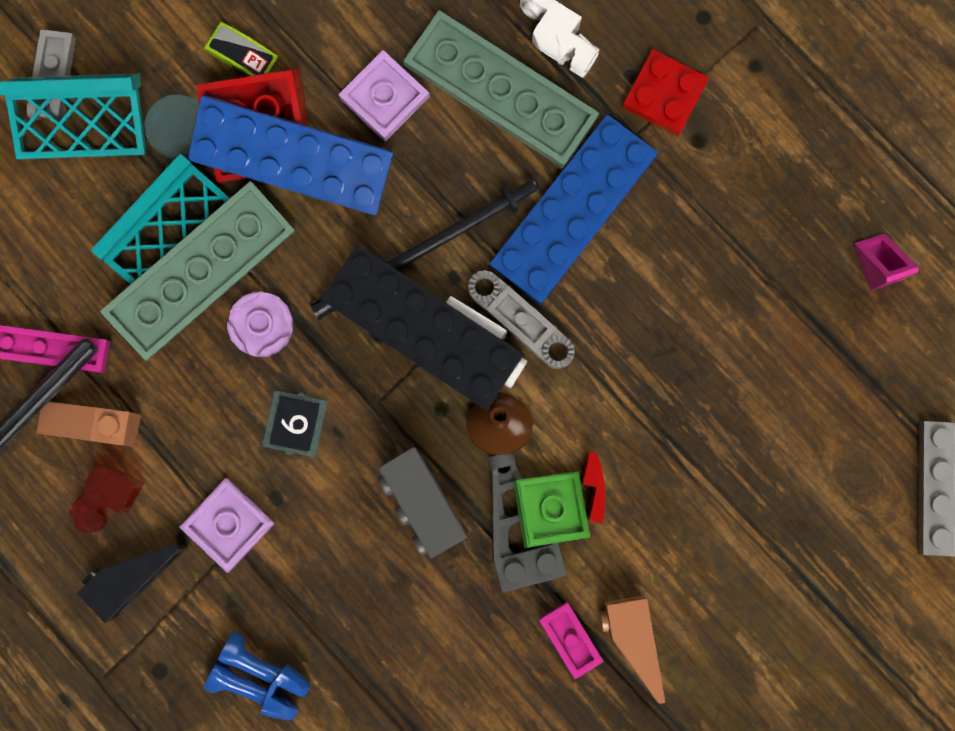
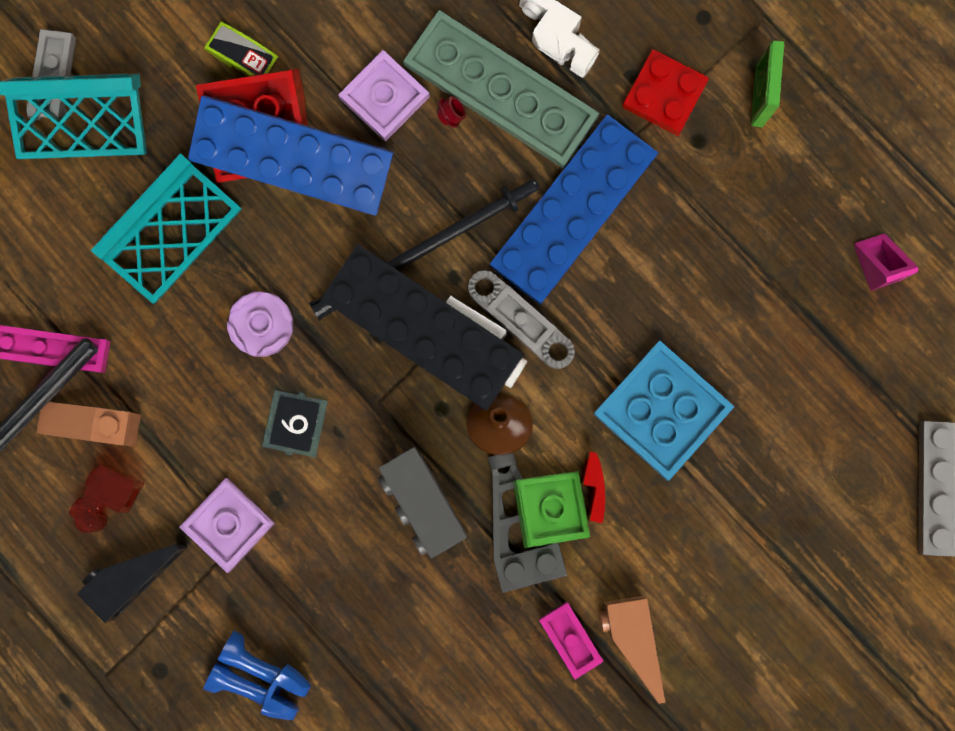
(172, 125): clear light blue tile -> none
(197, 271): sand green plate -> none
(451, 111): none -> dark red plate
(663, 410): none -> dark azure plate
(767, 84): none -> bright green tile

